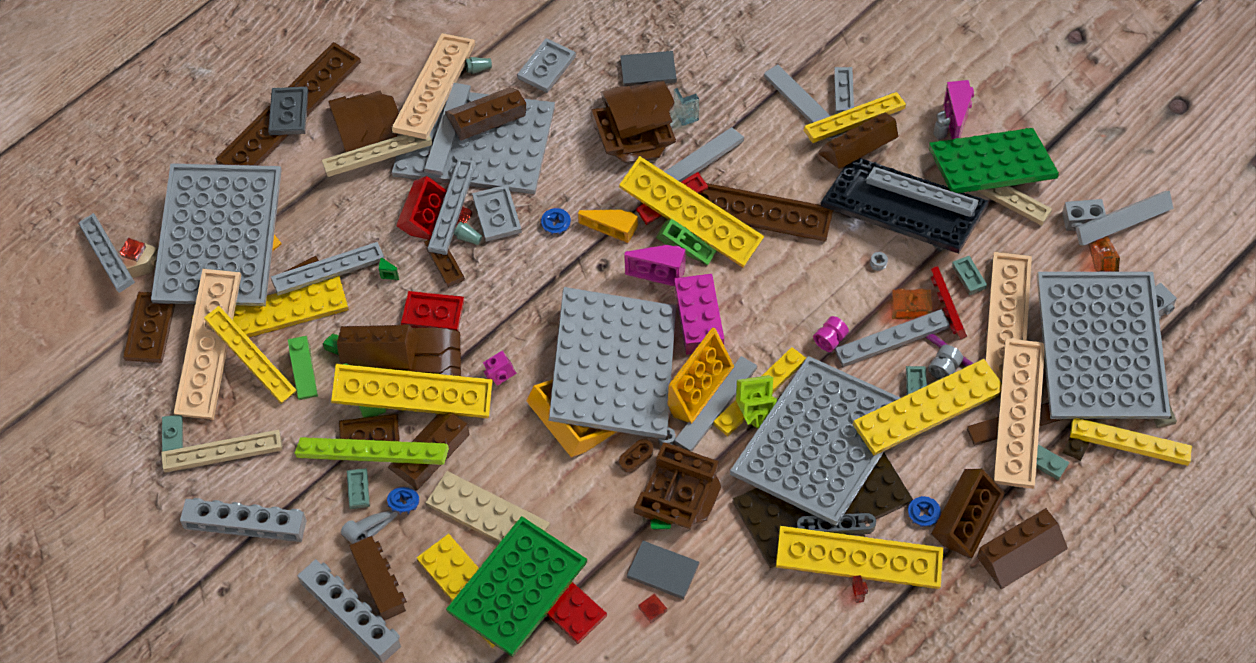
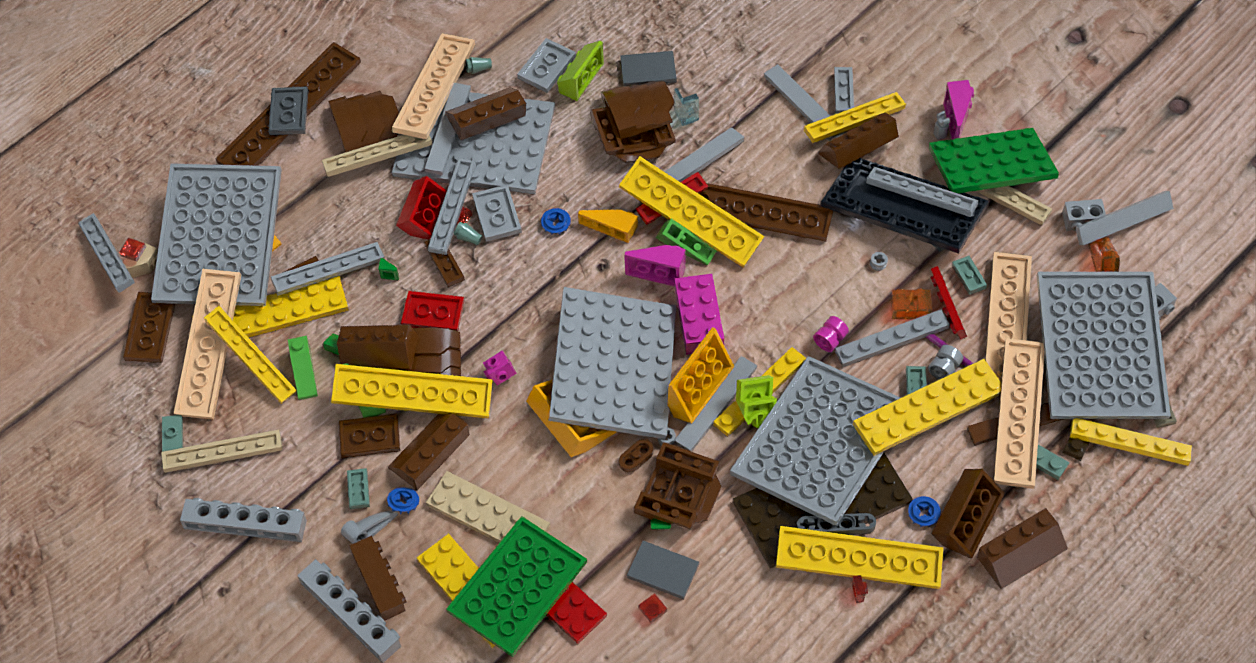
(372, 450): lime plate -> none
(581, 70): none -> lime slope

